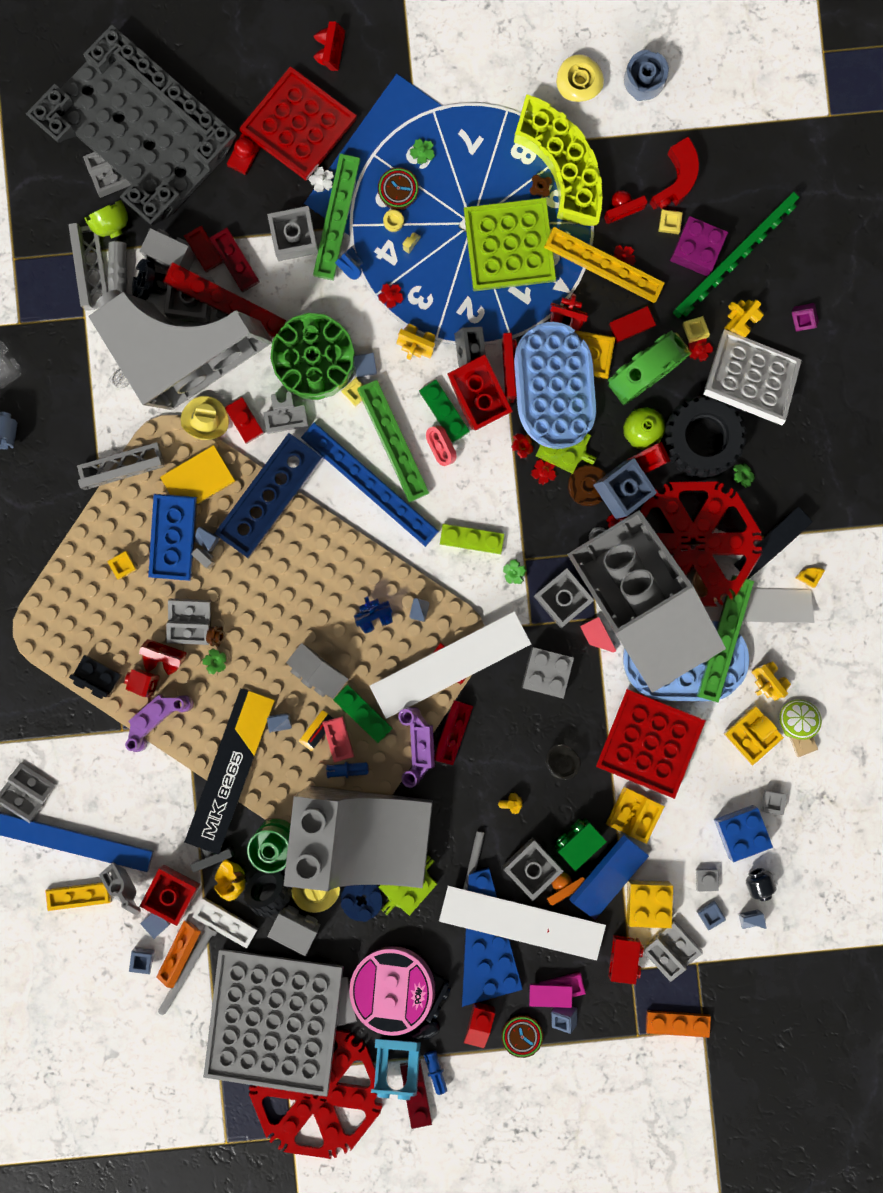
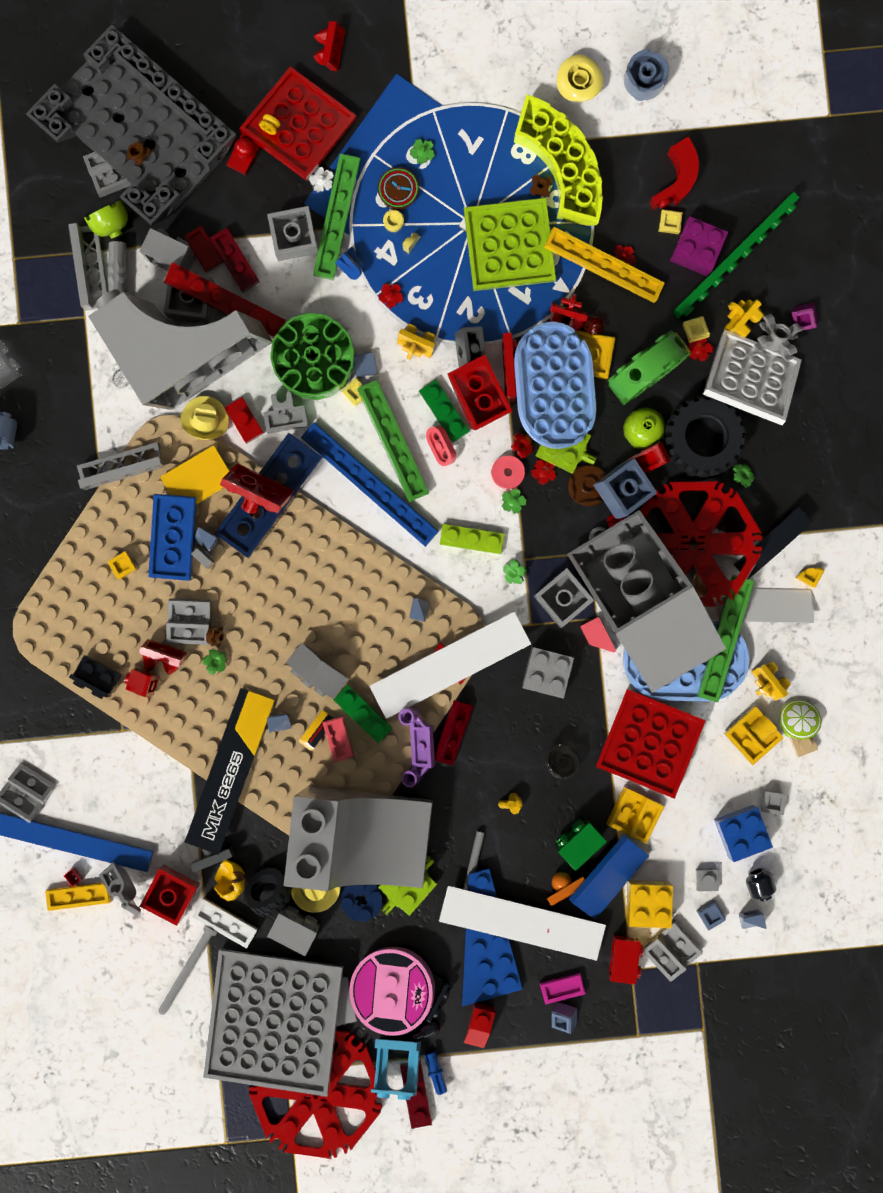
(73, 877): none -> red piece
(138, 152): none -> reddish brown plate
(141, 960): sand blue slope -> none
(146, 280): black tile -> none
(152, 716): medium lavender plate -> none
(154, 925): sand blue tile -> none
(178, 954): orange plate -> none
(256, 489): none -> red plate
(269, 124): none -> yellow bush
(269, 846): green wheel -> none
(347, 769): blue axle -> none
(371, 611): clear blue hips -> none
(513, 501): none -> bright green plant
(514, 465): none -> coral piece
(522, 1036): tile -> none
(532, 868): light grey brick -> none
(550, 995): dark pink tile -> none
(593, 325): none -> clear red plate
(624, 206): red tile -> none
(632, 324): red tile -> none
(678, 1023): orange plate -> none
(778, 337): none -> light grey pin

